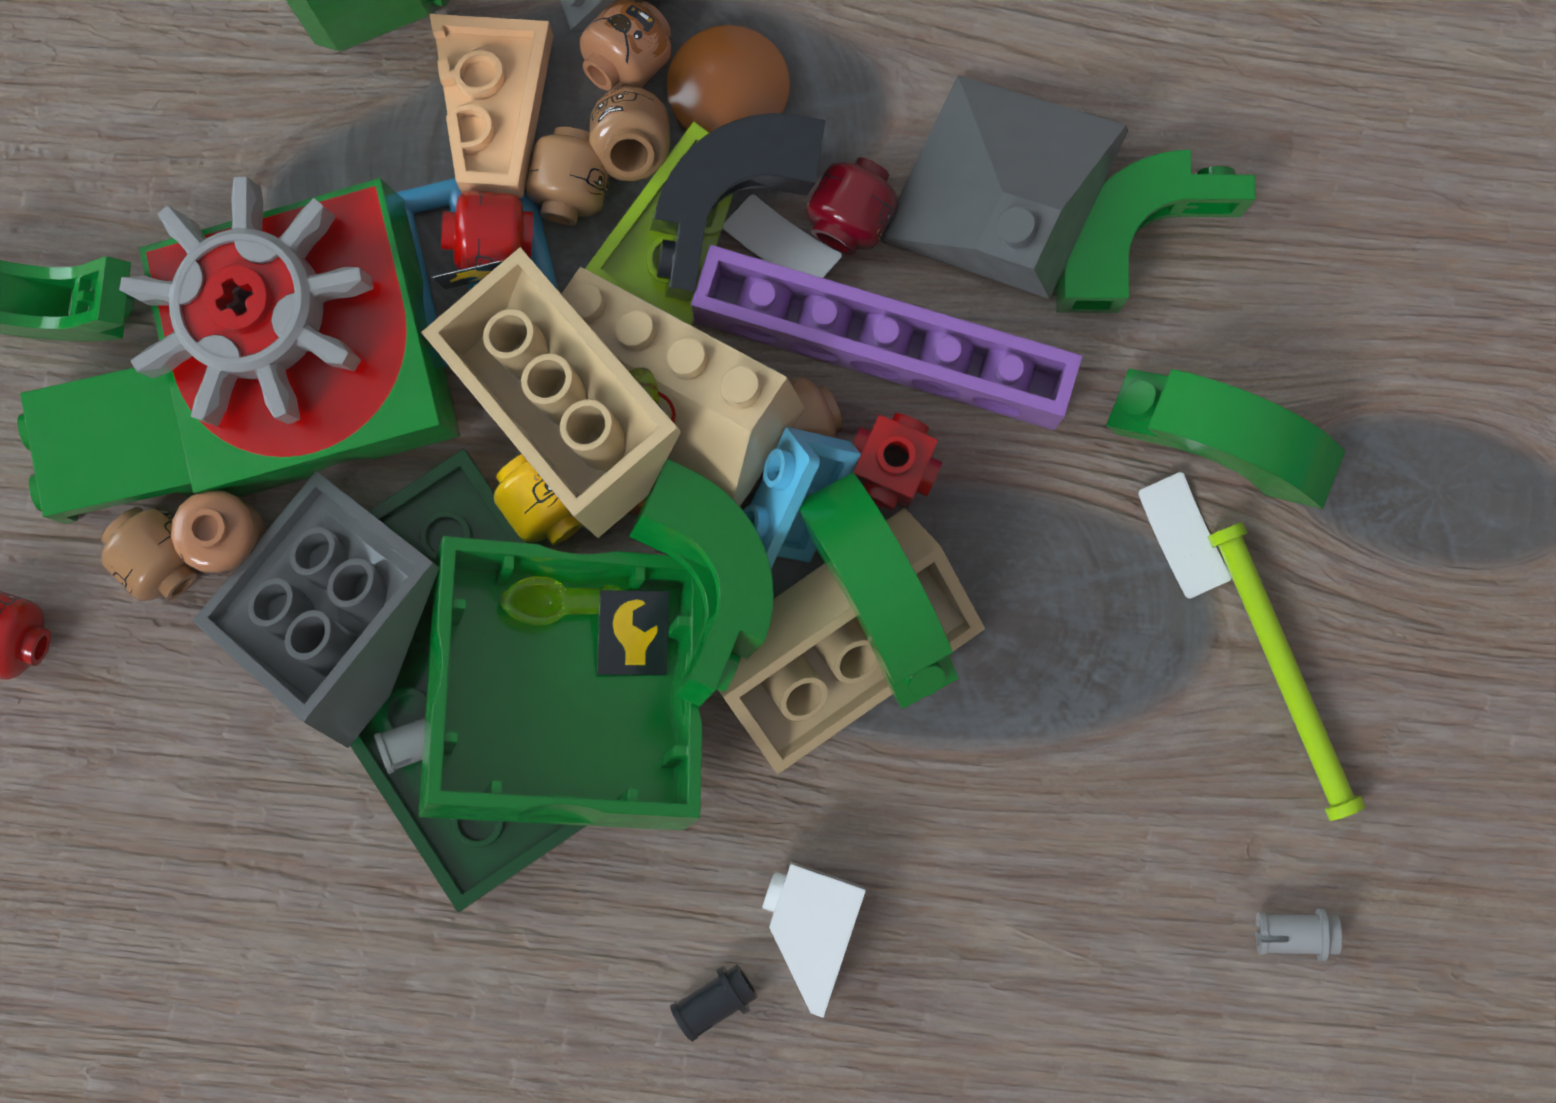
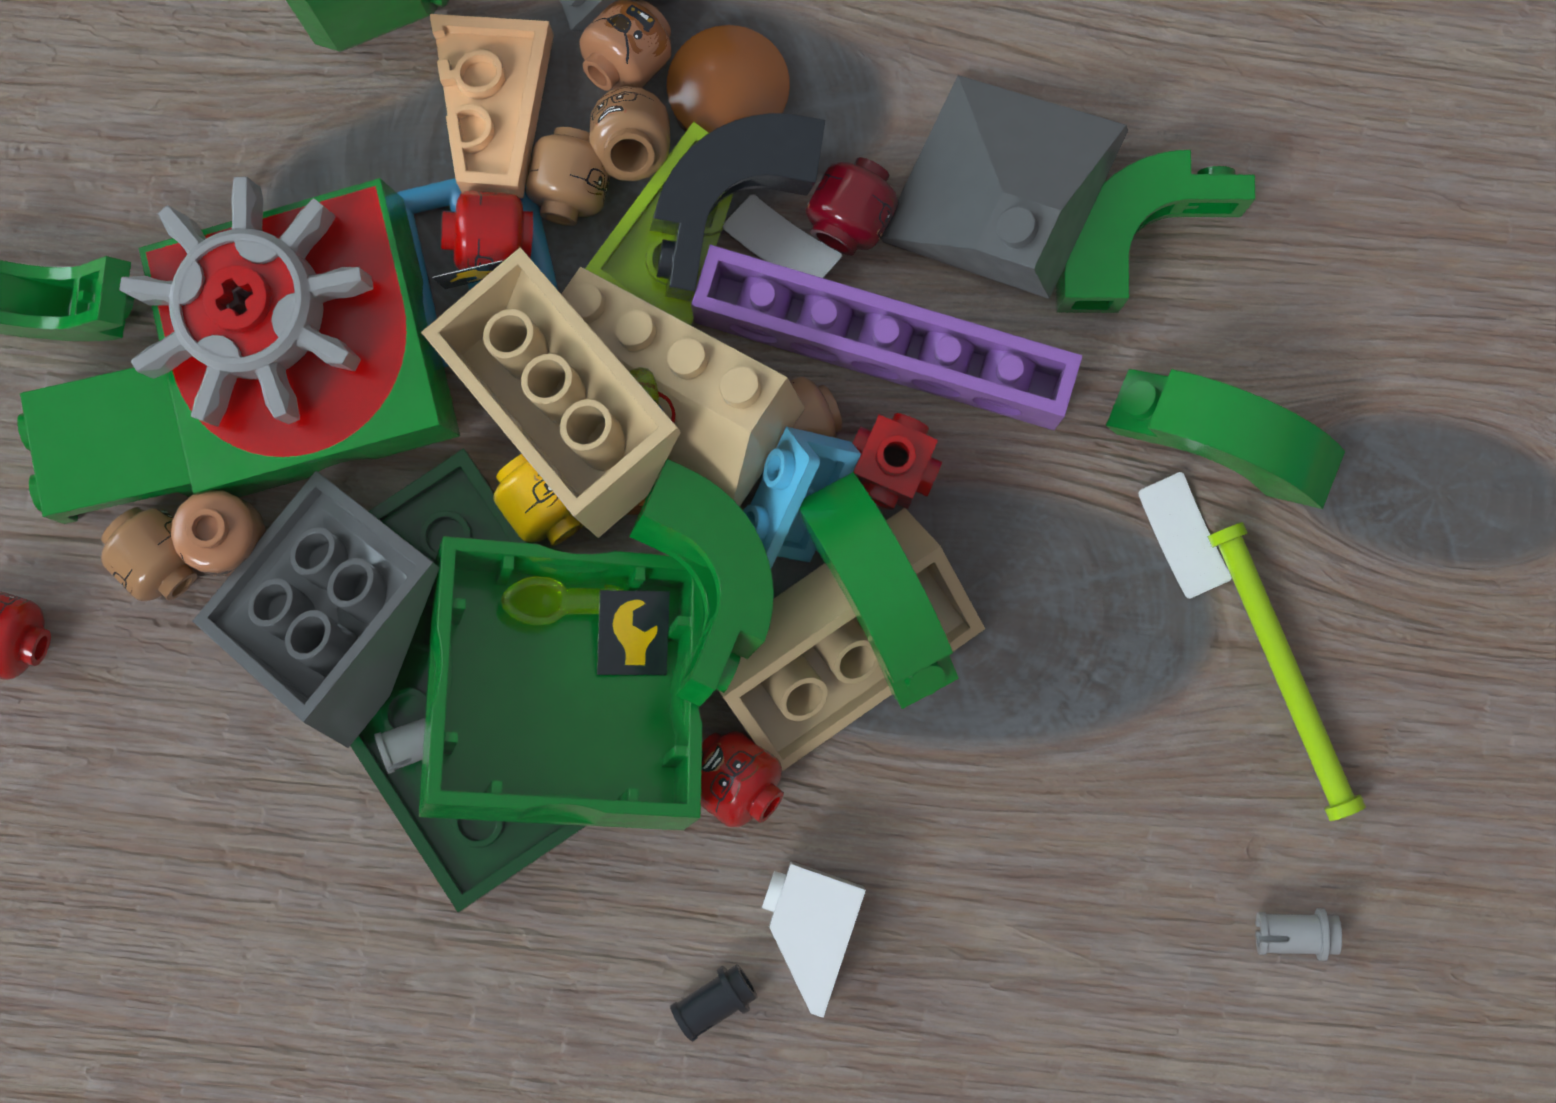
(739, 779): none -> red head

